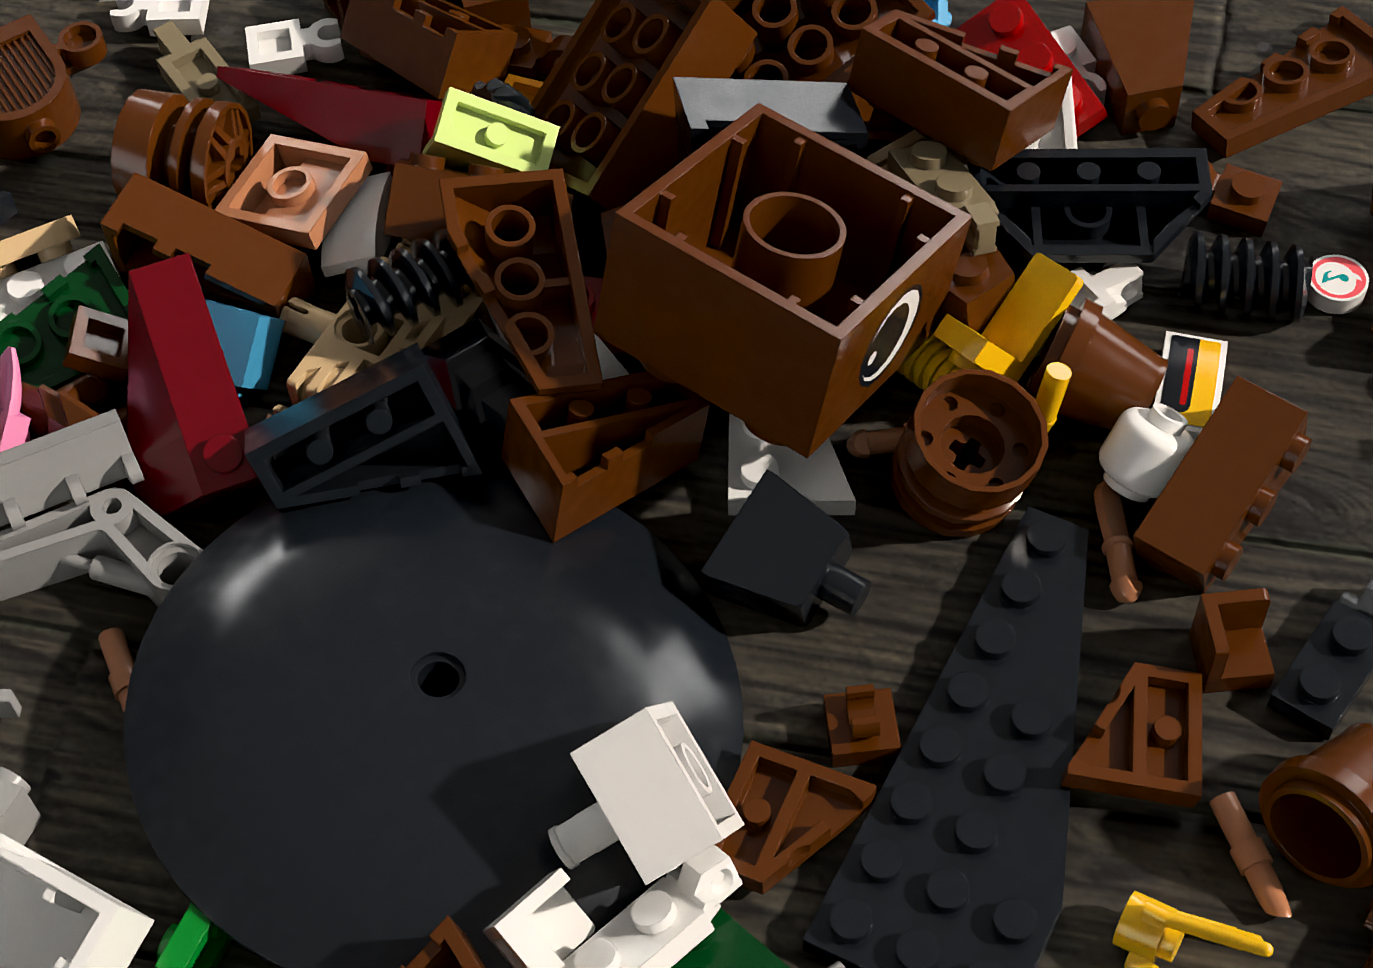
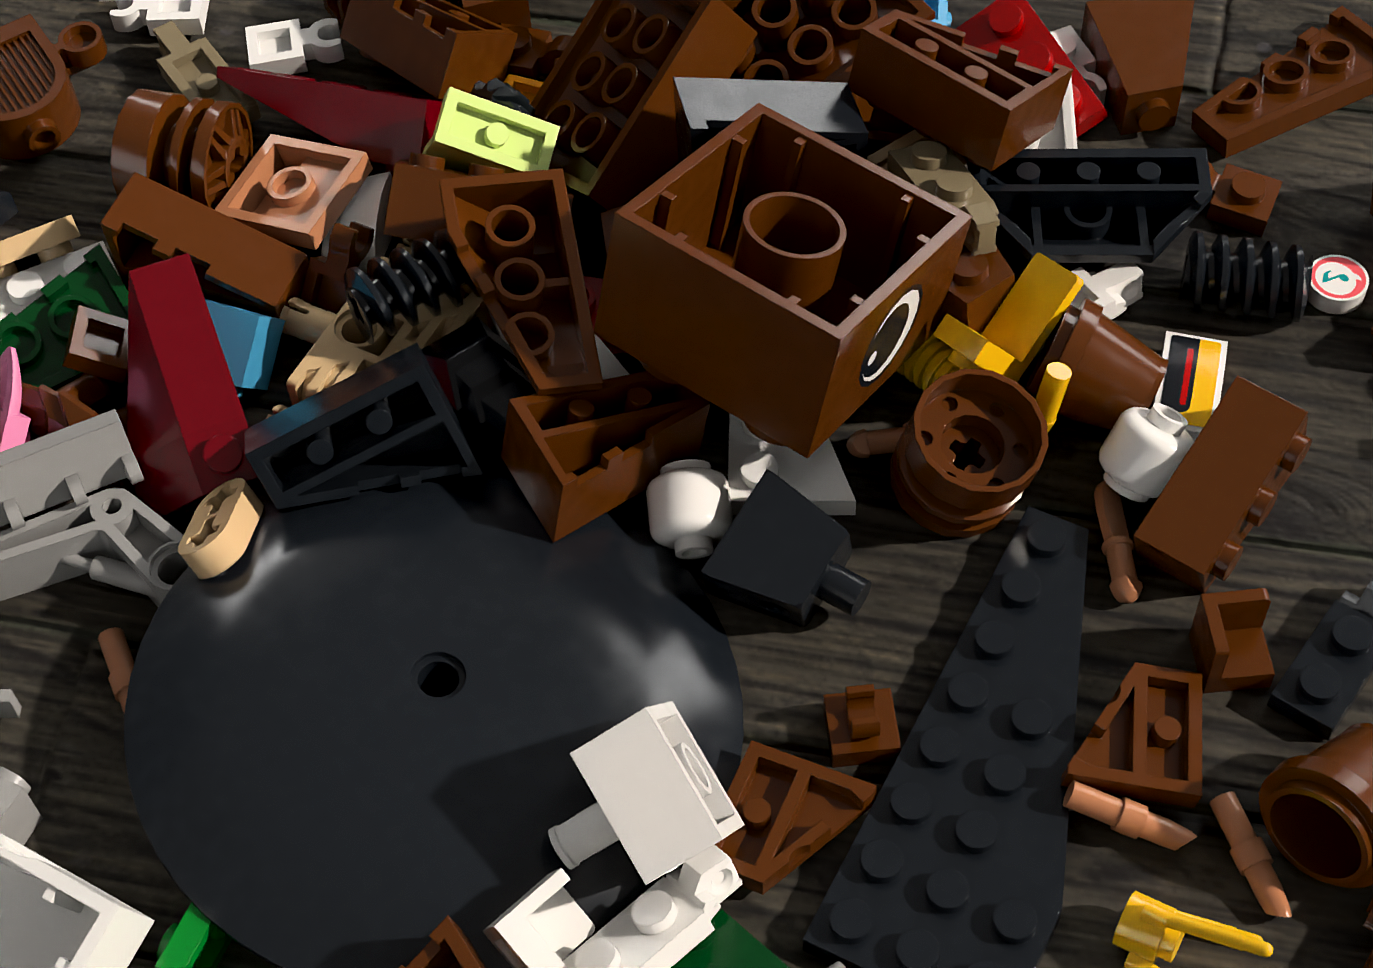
(221, 528): none -> tan beam
(325, 275): none -> reddish brown plate
(689, 508): none -> white head
(1126, 816): none -> nougat piece

